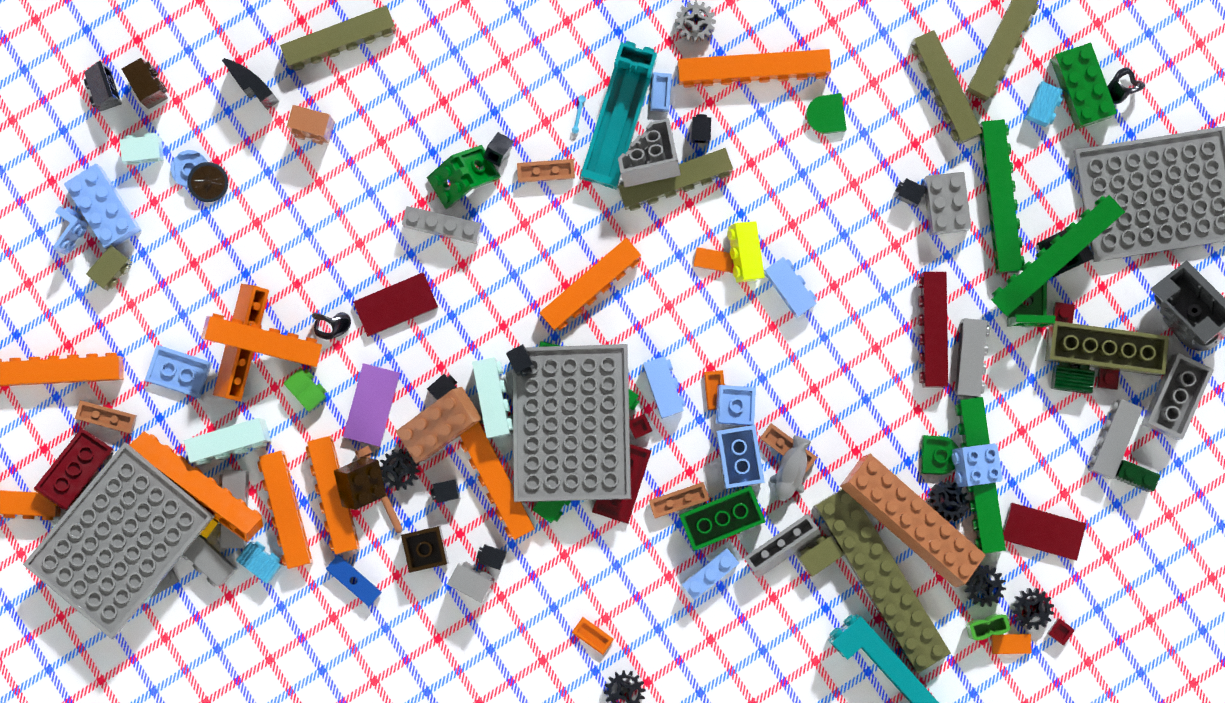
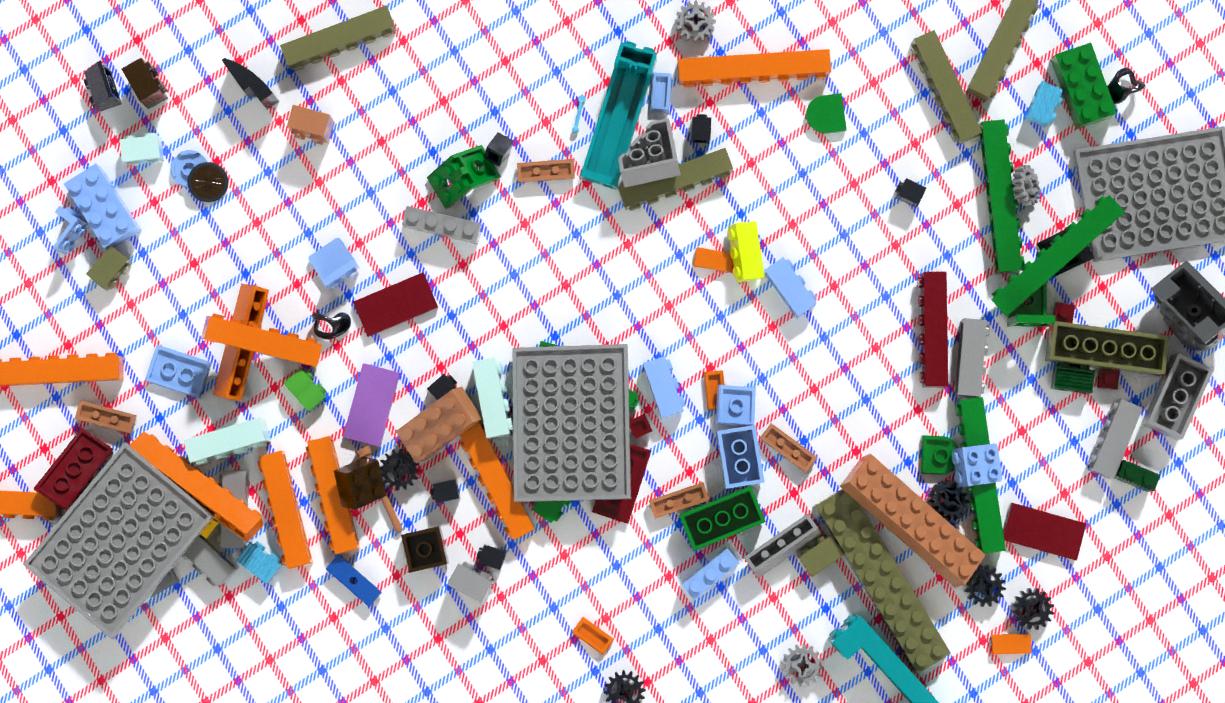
(333, 263): none -> light blue bracket
(520, 360): black brick -> none
(590, 284): orange brick -> none
(791, 470): light grey animal -> none
(810, 665): none -> light grey gear
(947, 203): light grey brick -> none
(993, 624): bright green brick -> none
(1026, 185): none -> light grey gear
(1060, 631): dark red plate -> none

